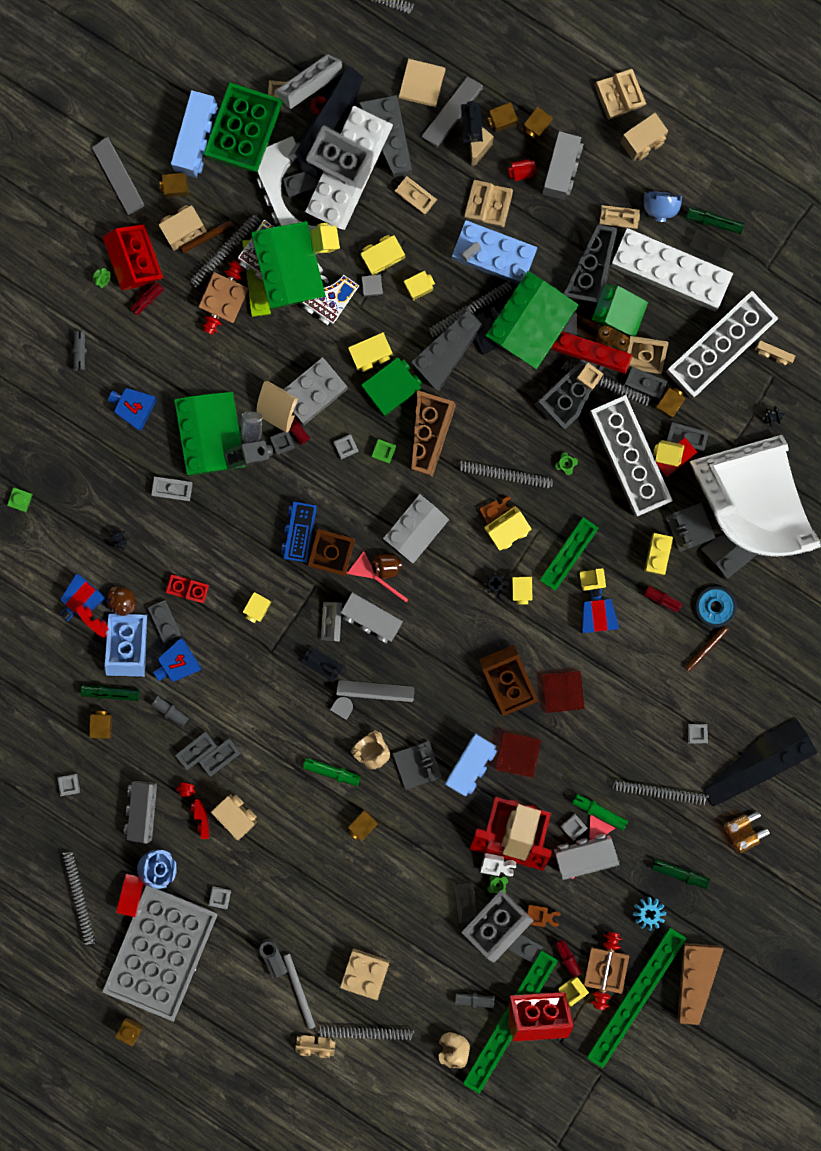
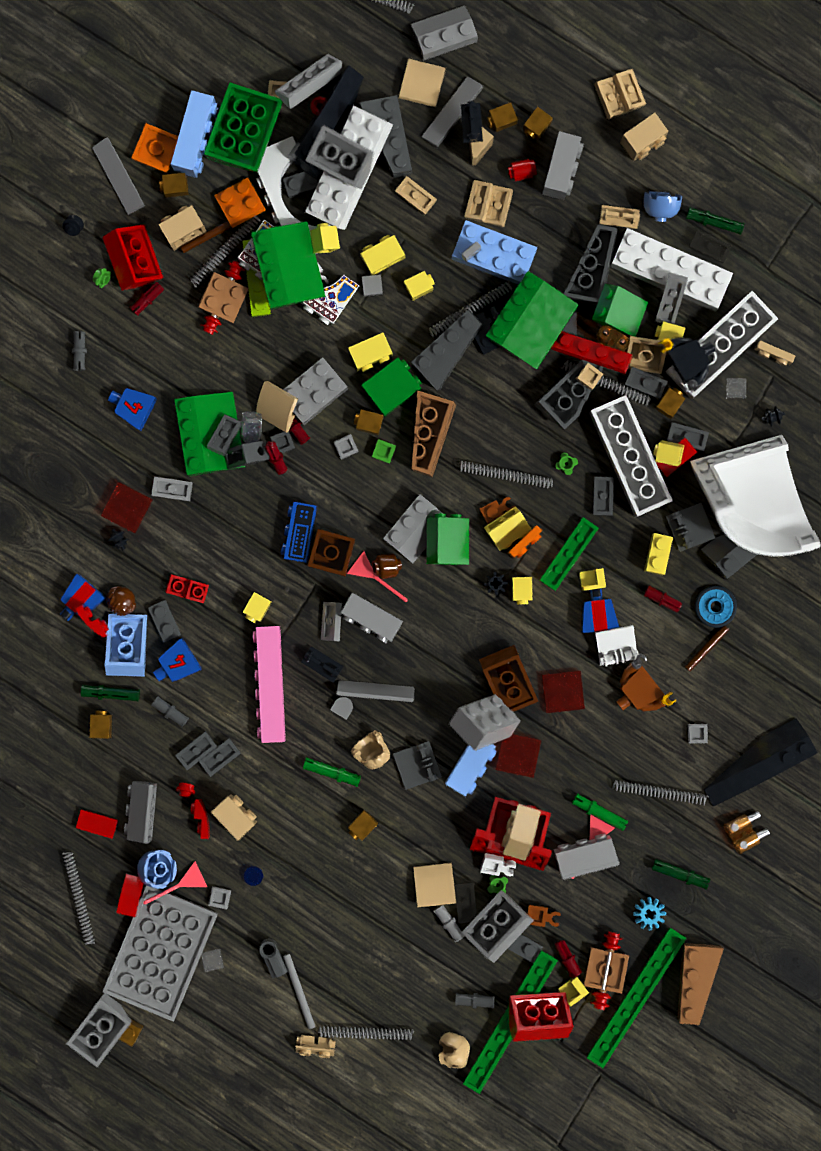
(20, 499): bright green plate -> none
(68, 785): light grey tile -> none
(73, 225): none -> black wheel
(97, 824): none -> red tile
(100, 1030): none -> light grey slope
(127, 507): none -> clear red plate
(155, 148): none -> orange plate
(192, 878): none -> coral piece
(212, 960): none -> clear tile
(224, 435): none -> dark grey plate
(240, 202): none -> orange plate
(253, 876): none -> clear blue tile
(270, 684): none -> bright pink brick
(276, 457): none -> dark red axle
(365, 974): tan brick -> none
(368, 422): none -> pearl gold brick
(434, 885): none -> tan slope
(444, 32): none -> light grey slope
(448, 540): none -> brick
(449, 923): none -> light grey pin
(484, 722): none -> light grey brick
(520, 548): none -> orange plate
(573, 827): light grey tile -> none
(603, 496): none -> dark grey plate
(616, 645): none -> white hinge
(641, 689): none -> dark orange torso
(669, 331): none -> light yellow brick
(671, 298): none -> light grey plate
(688, 360): none -> black torso
(735, 388): none -> clear tile

